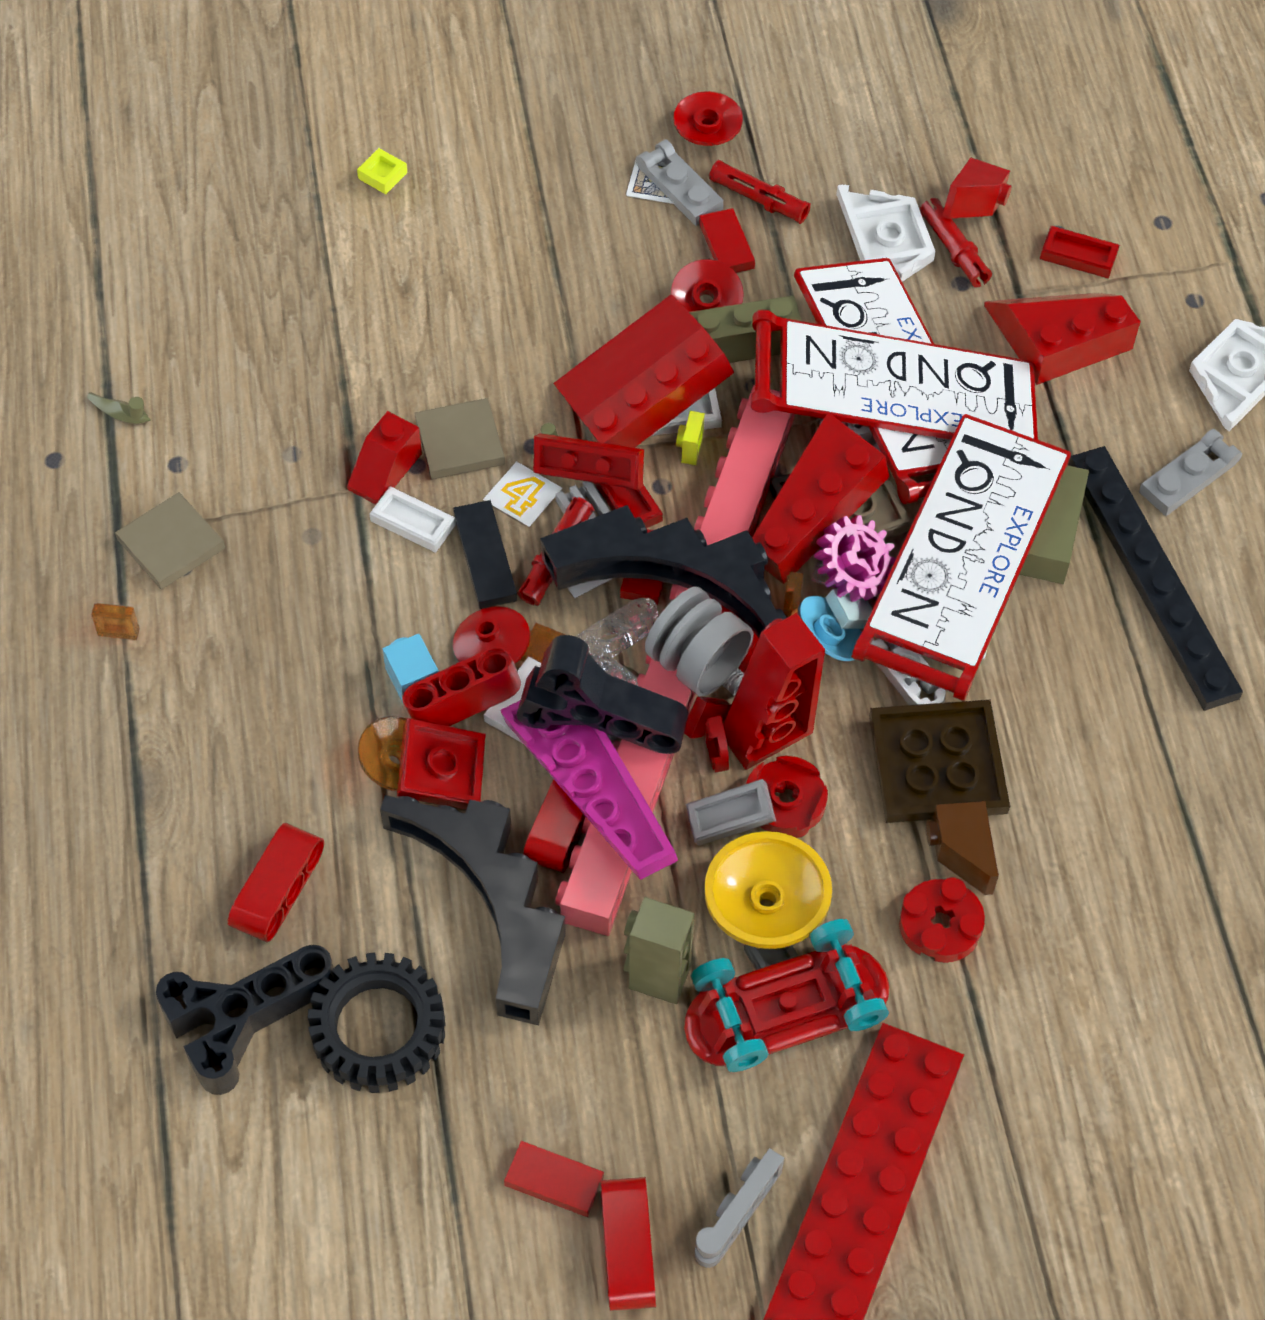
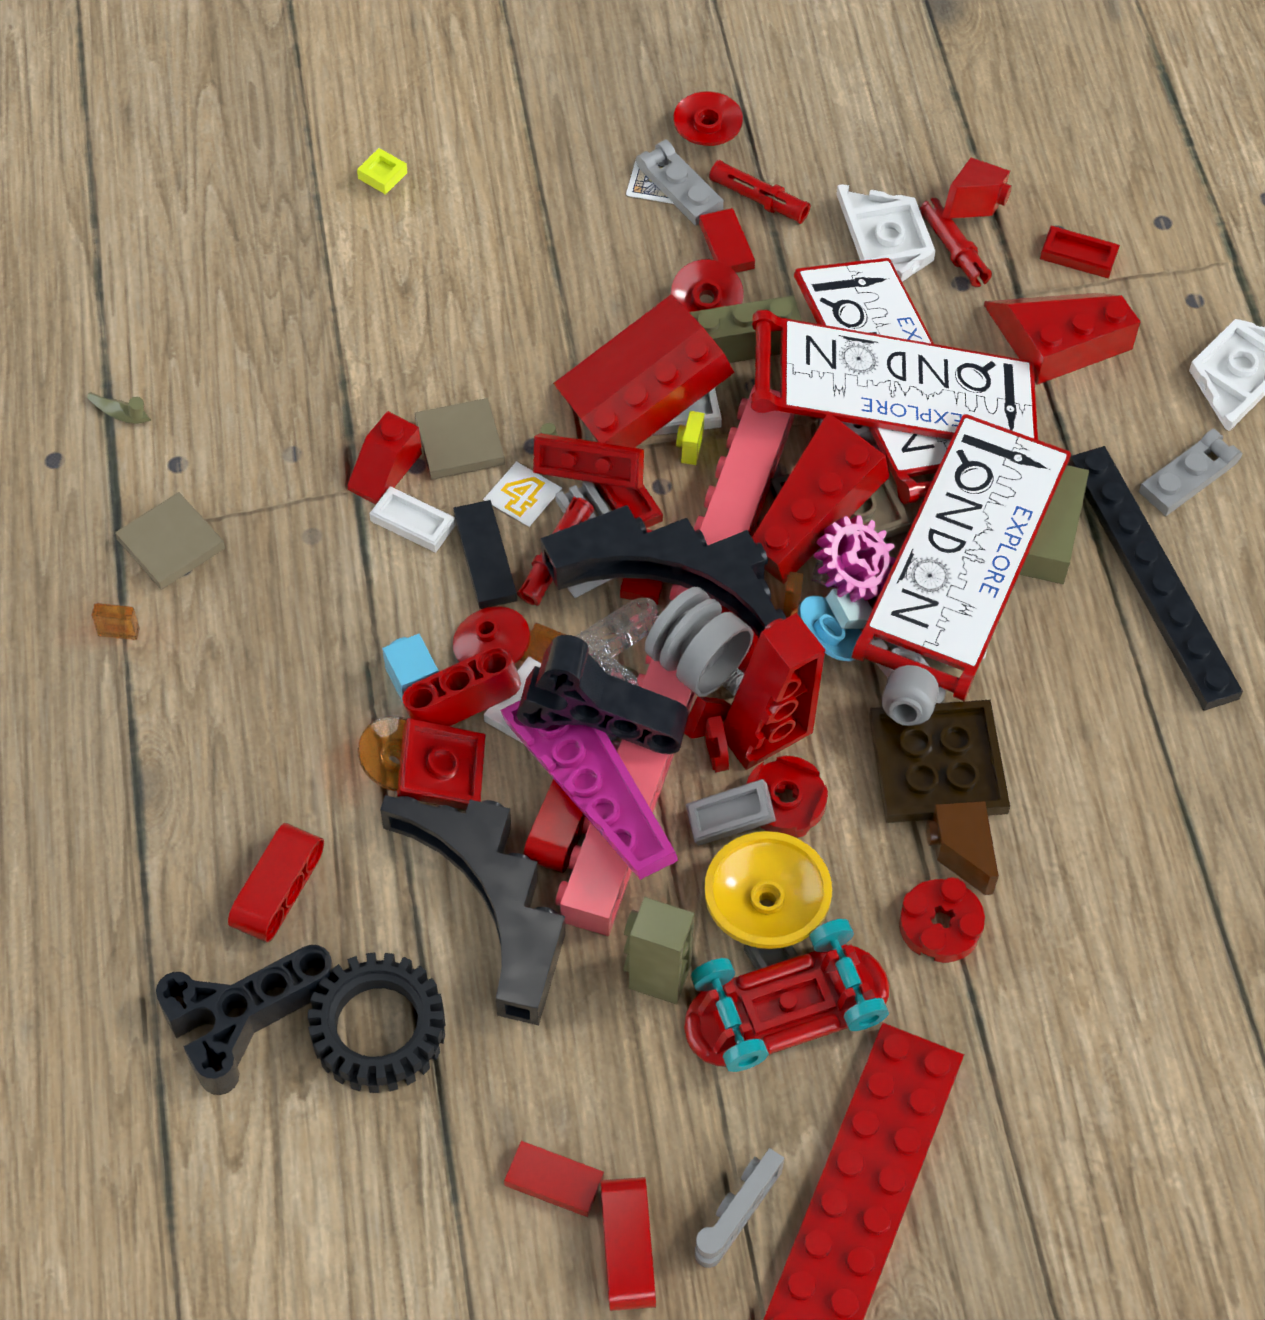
(910, 695): none -> light grey head

